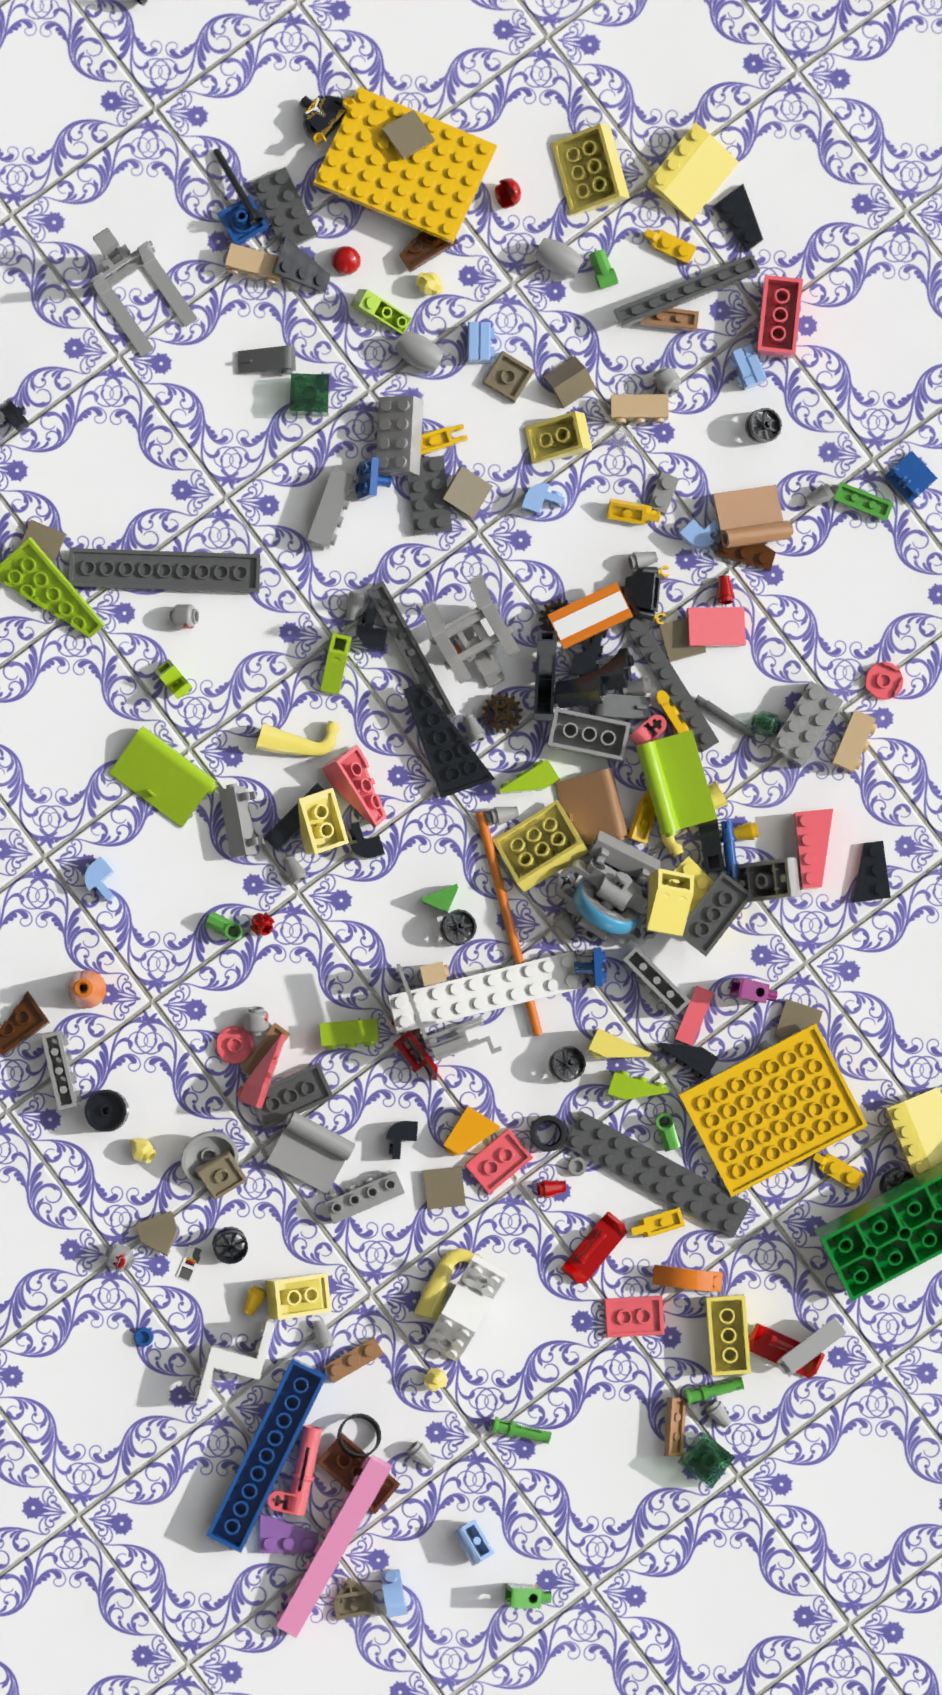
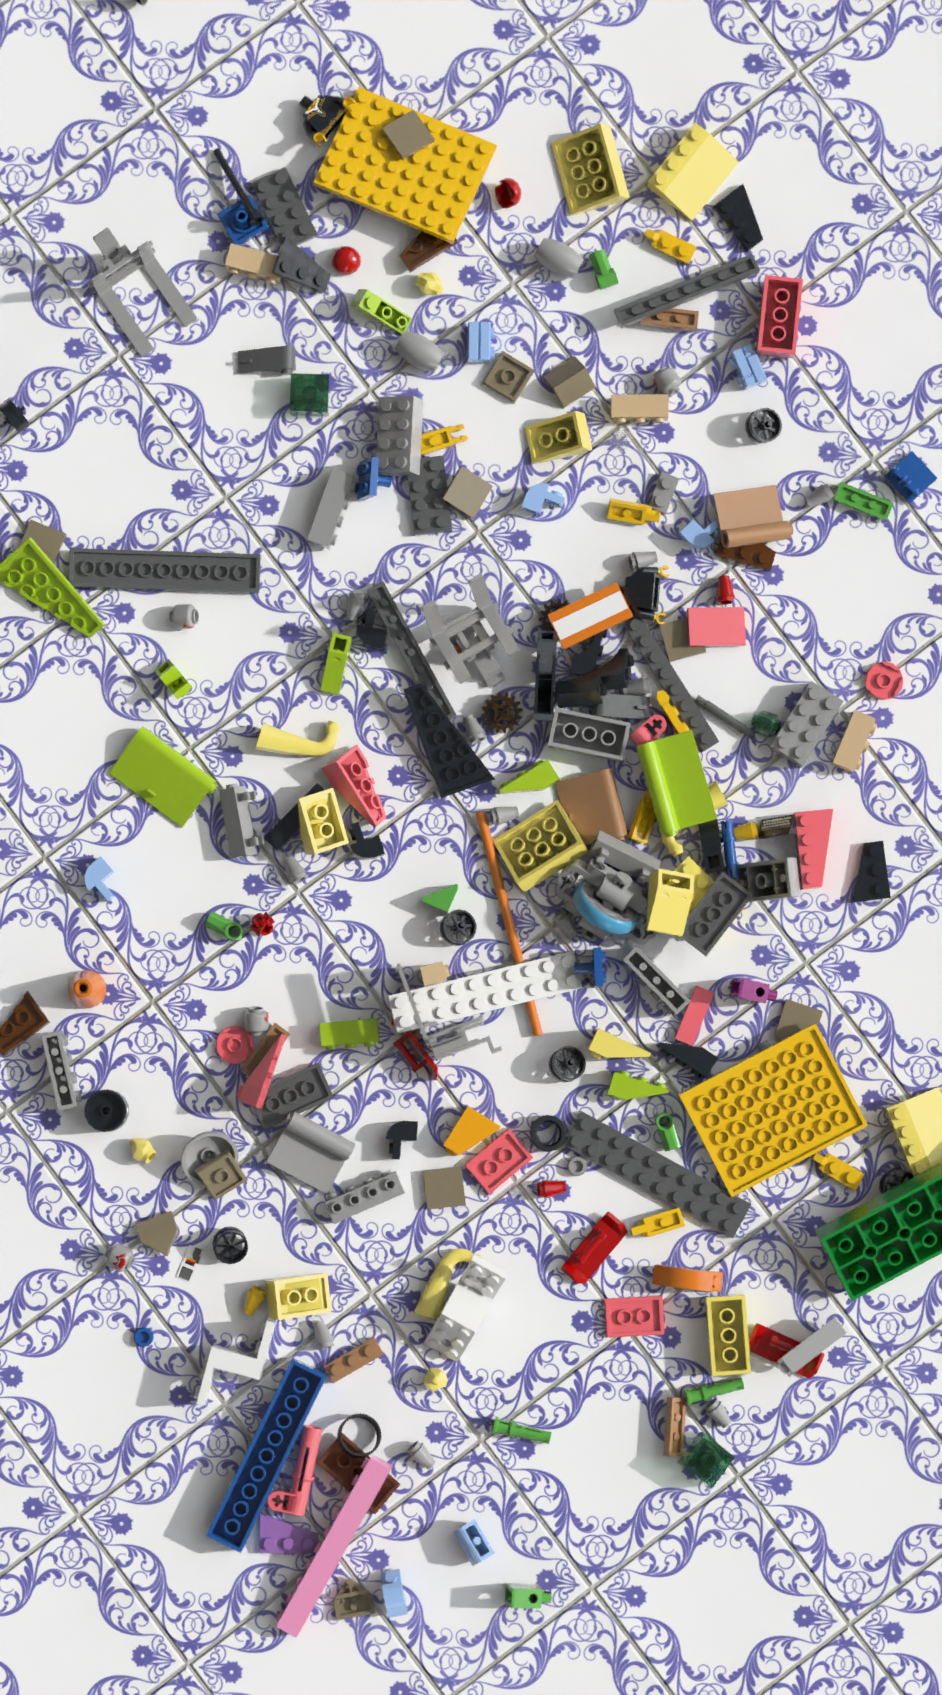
(778, 827): none -> slope

